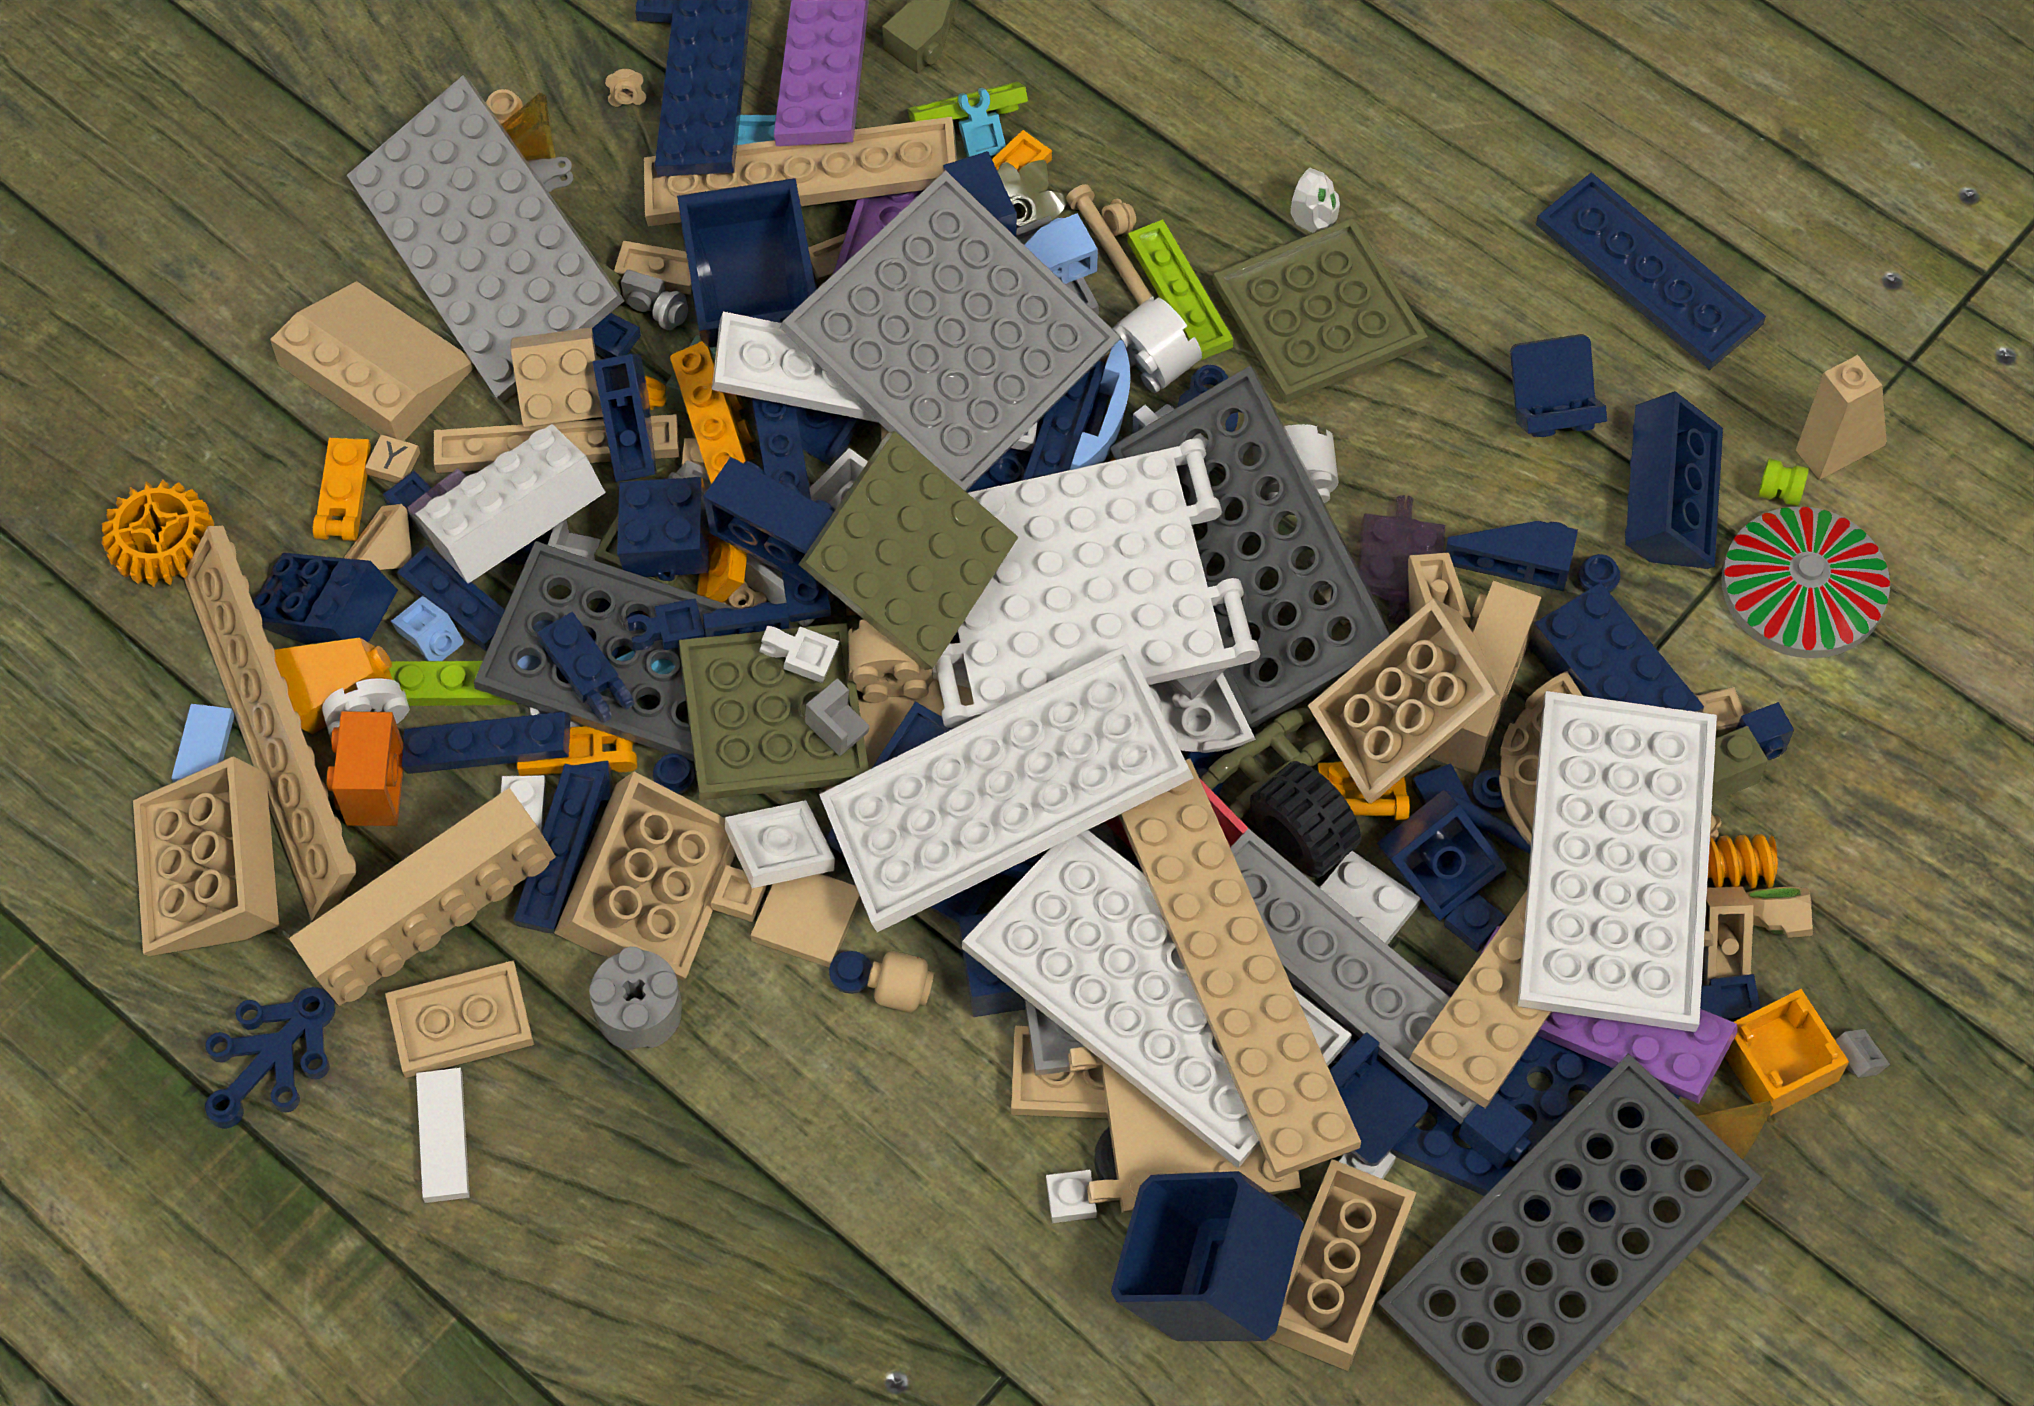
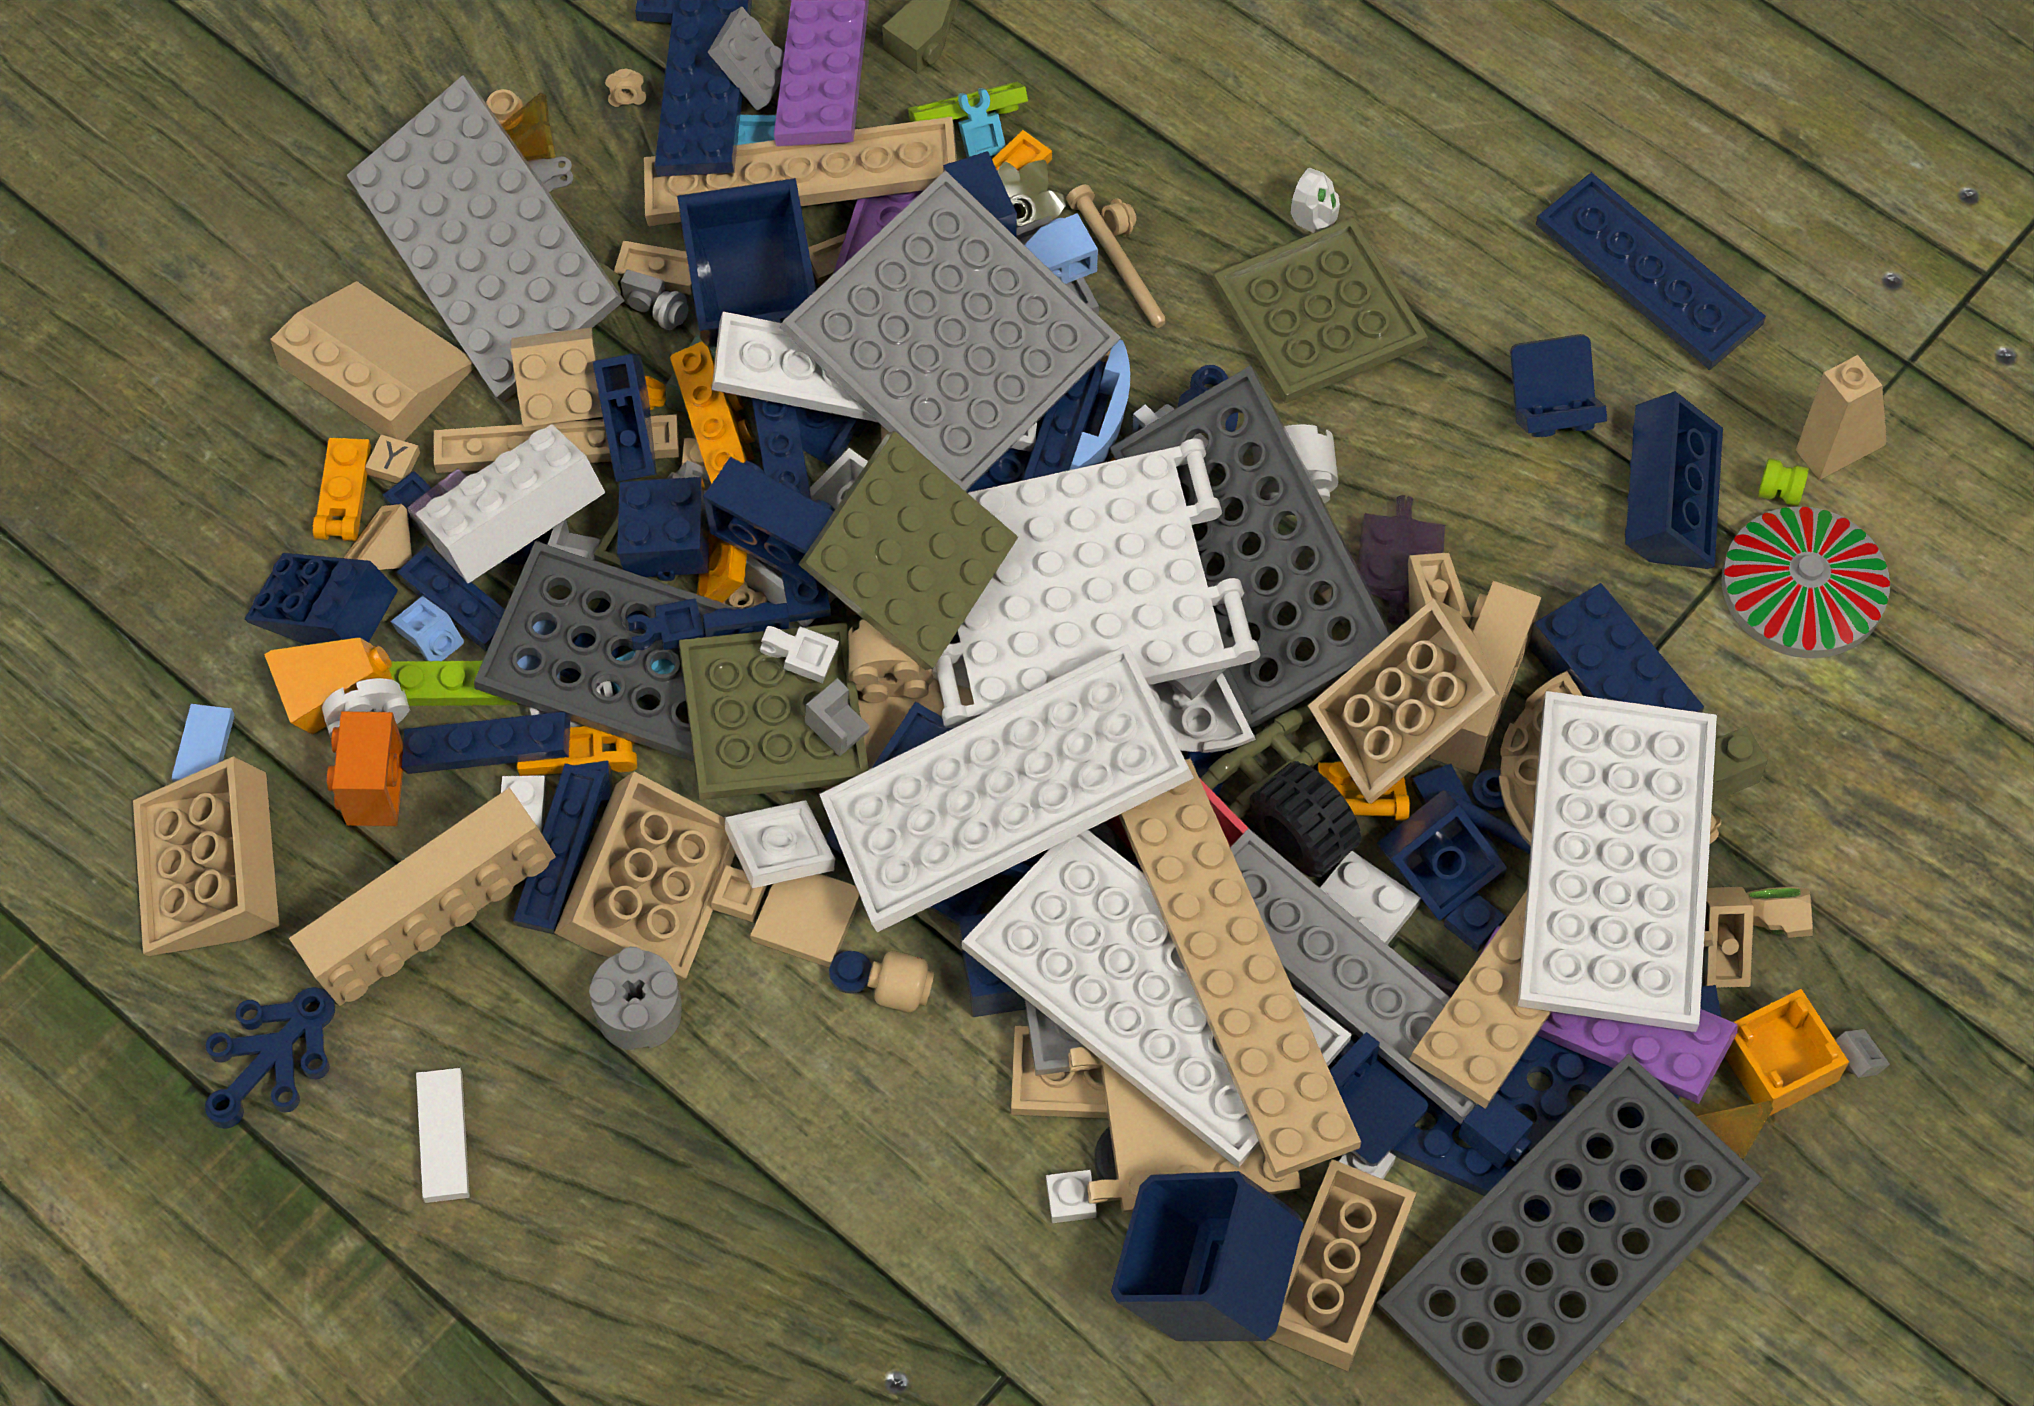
(134, 529): light orange gear -> none
(269, 723): tan plate -> none
(459, 1019): tan plate -> none
(583, 664): dark blue hinge -> none
(614, 336): dark blue plate -> none
(674, 773): dark blue plate -> none
(748, 57): none -> light grey plate
(1157, 343): white brick -> none
(1180, 287): lime plate -> none
(1522, 552): dark blue slope -> none
(1598, 570): dark blue plate -> none
(1726, 707): tan tile -> none
(1737, 996): dark blue plate -> none
(1743, 860): light orange piece -> none
(1770, 729): dark blue plate -> none

